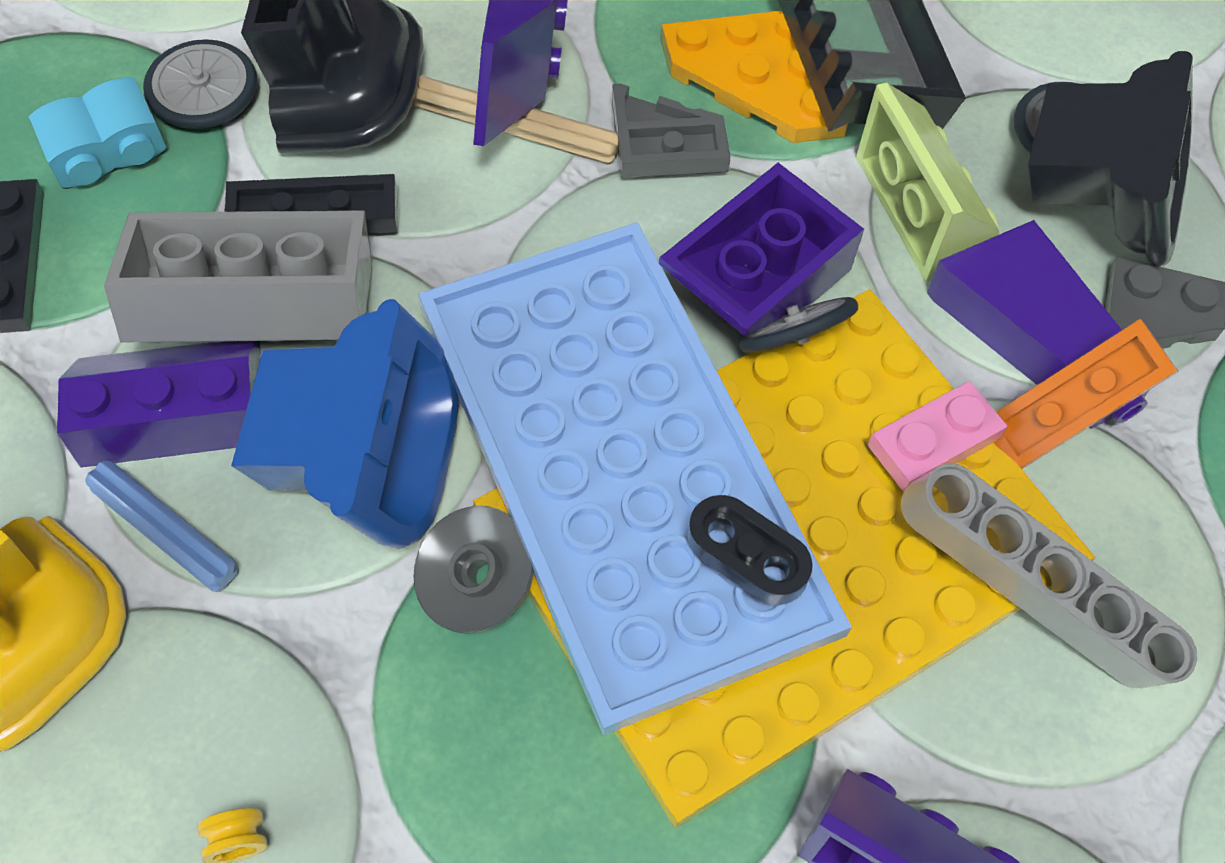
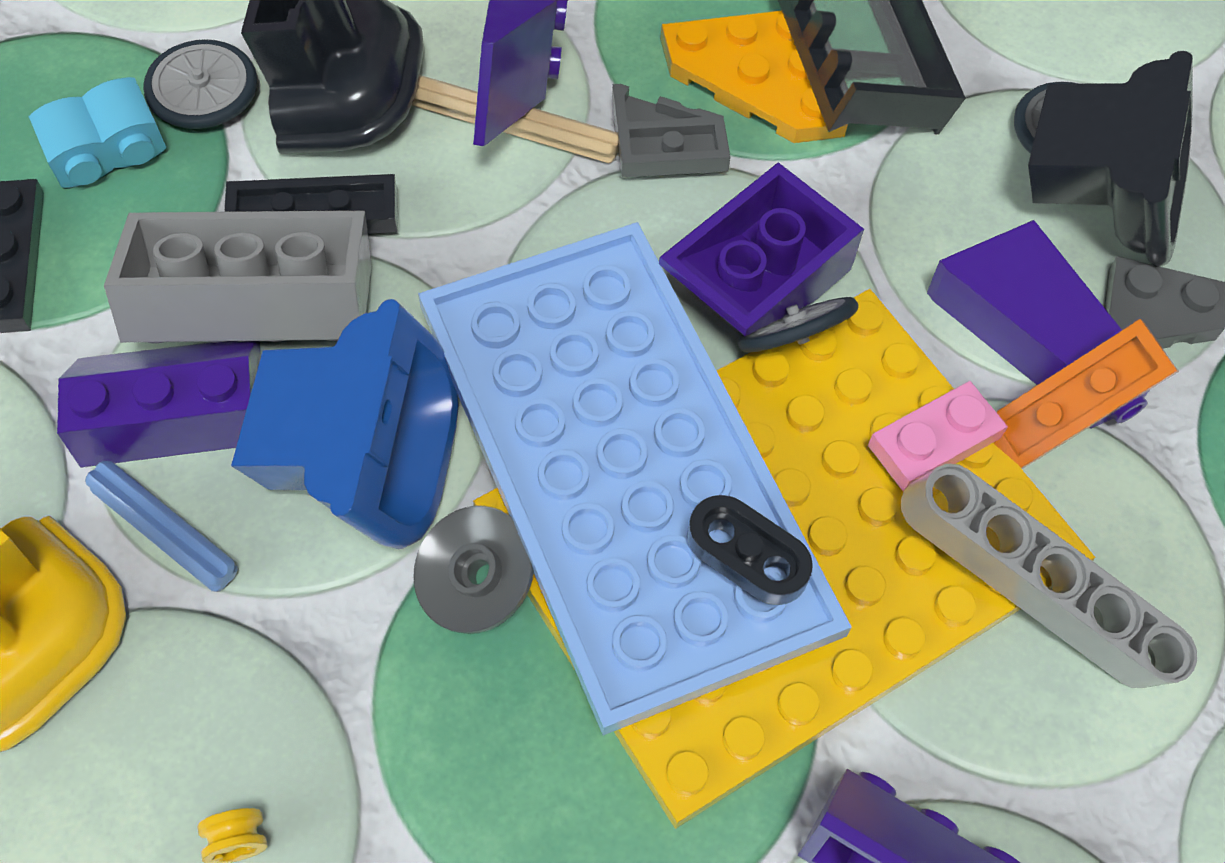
(920, 181): yellowish green slope -> none

